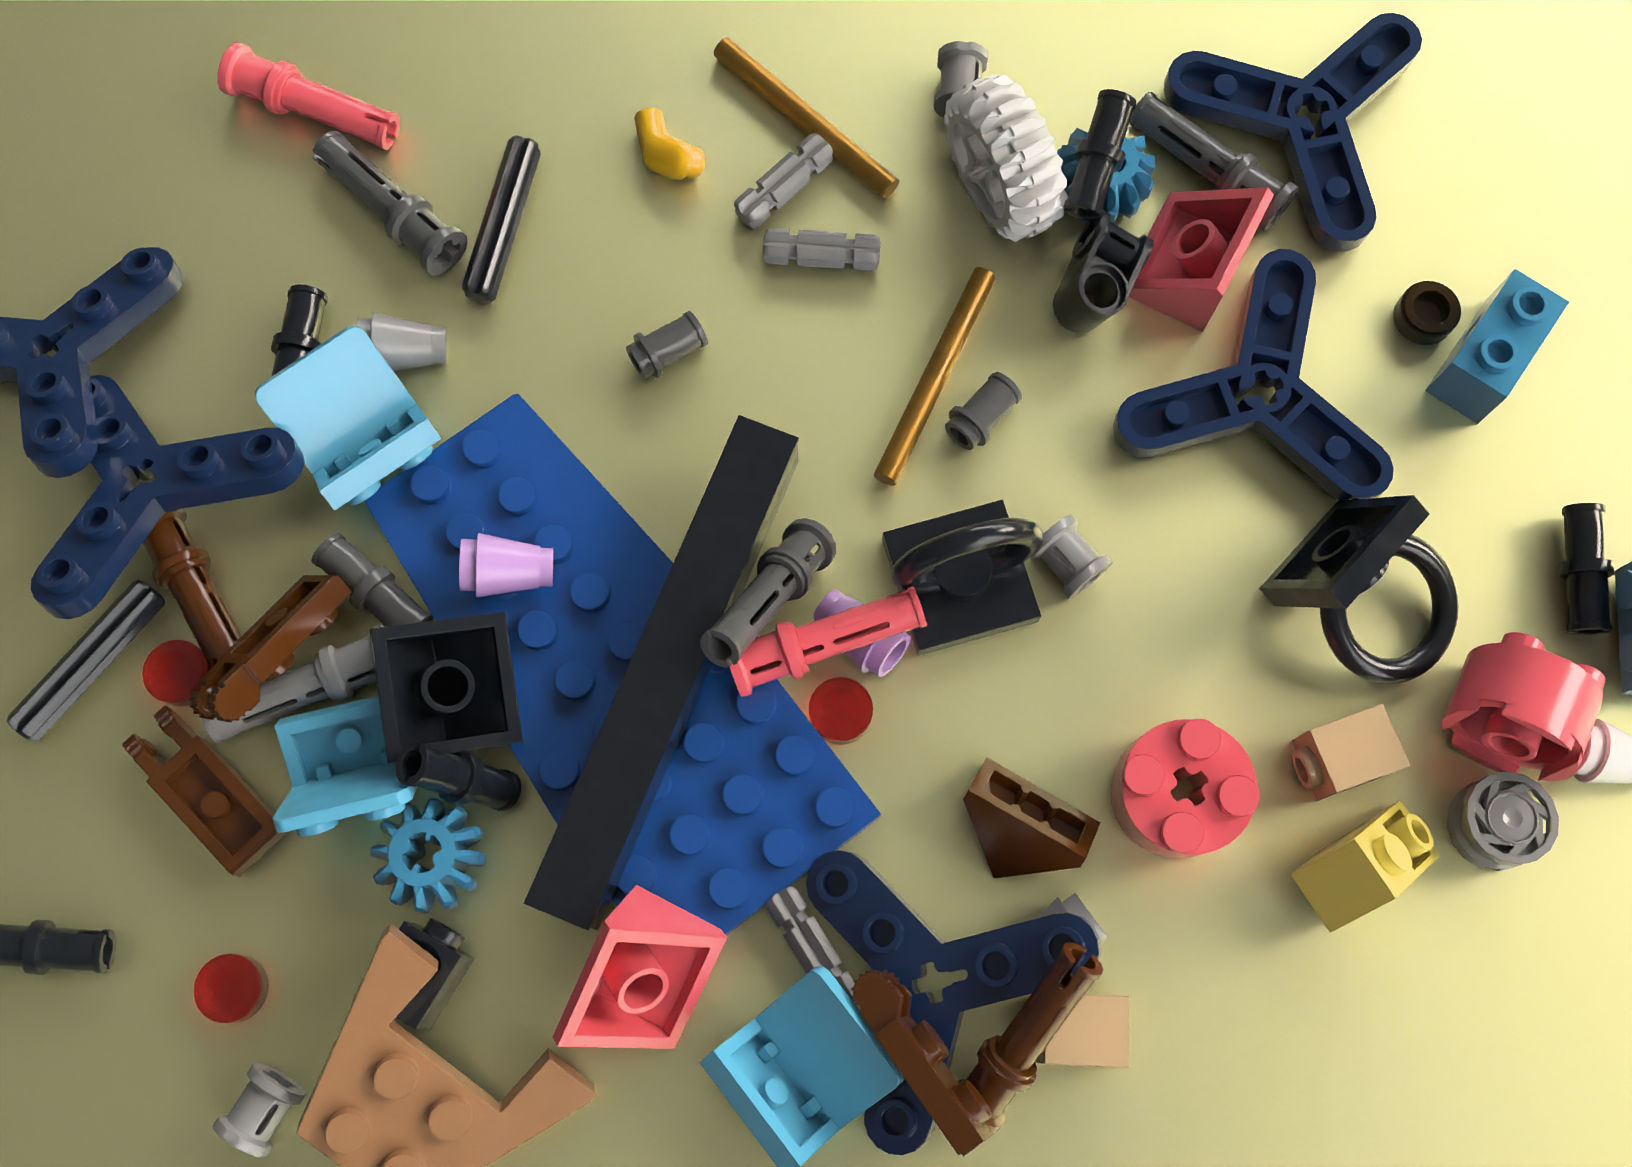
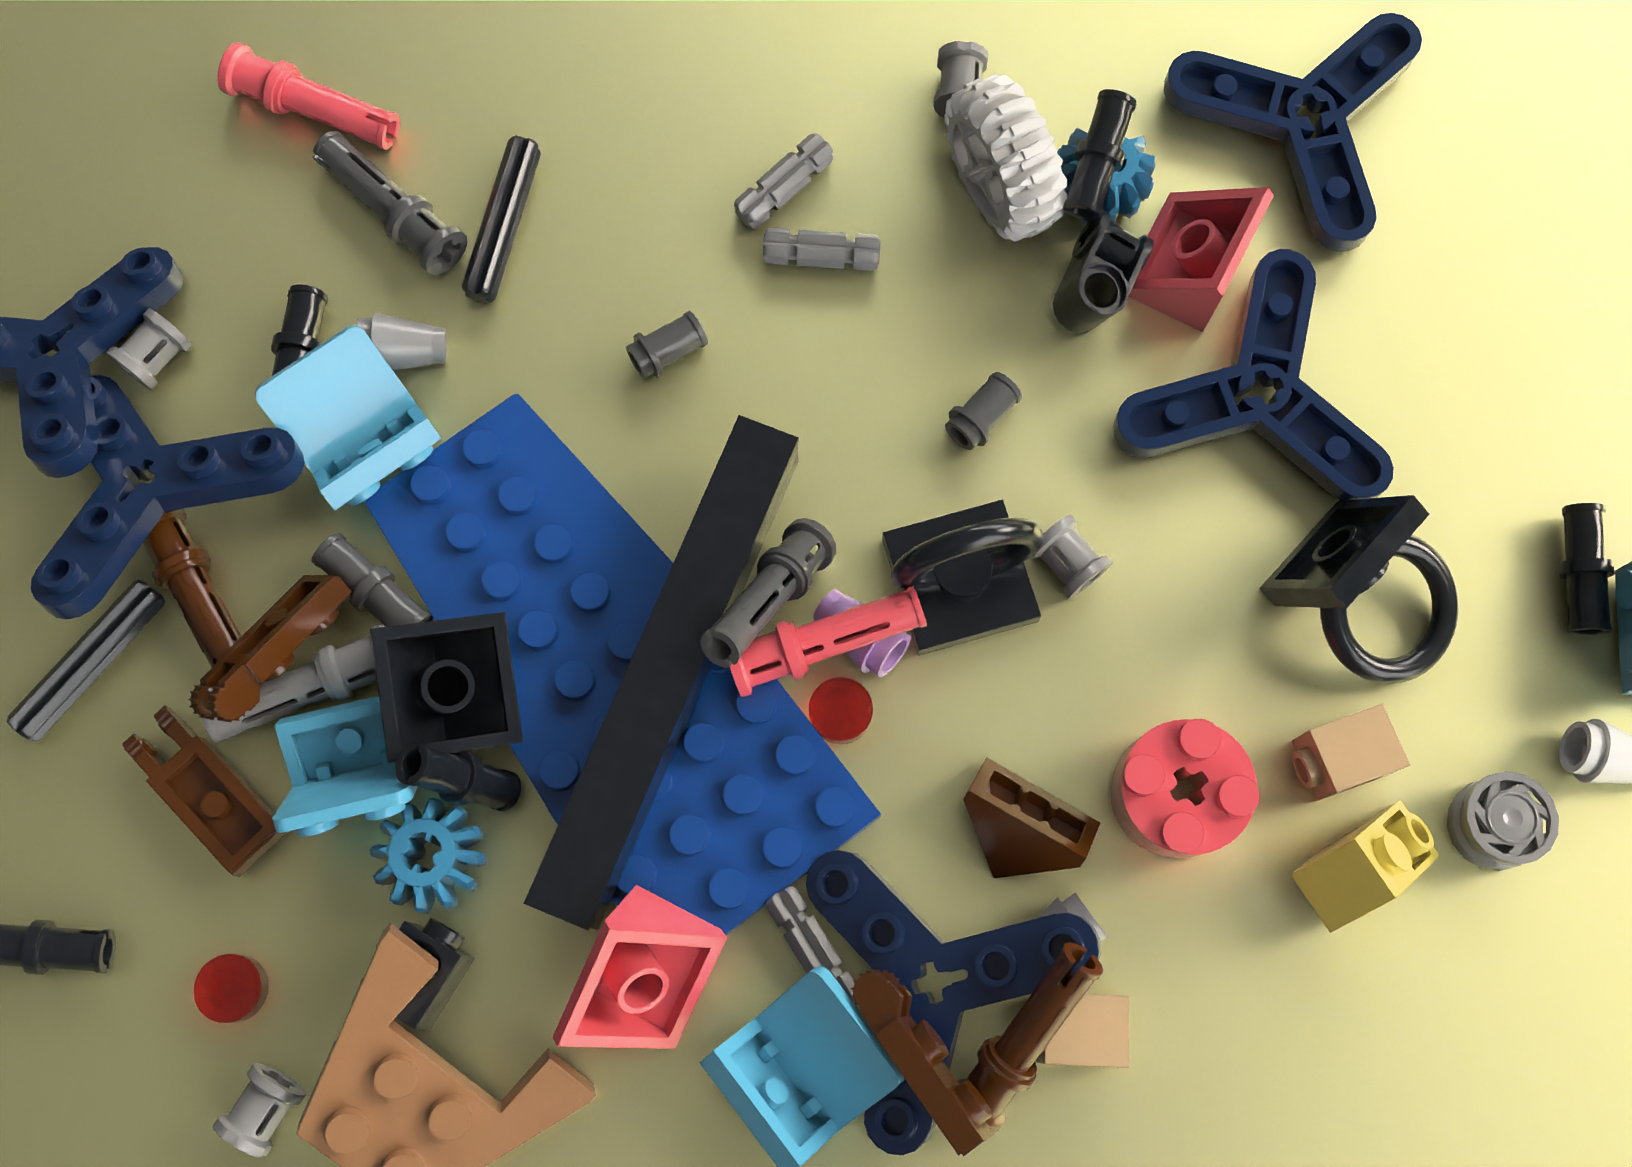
(149, 349): none -> light grey bush
(173, 671): clear red tile -> none
(503, 566): lavender cone -> none
(665, 153): yellow arm -> none
(805, 116): pearl gold bar -> none
(934, 376): pearl gold bar -> none
(1209, 156): dark grey pin -> none
(1427, 312): dark brown tile -> none
(1497, 346): dark azure brick -> none
(1524, 708): coral brick -> none

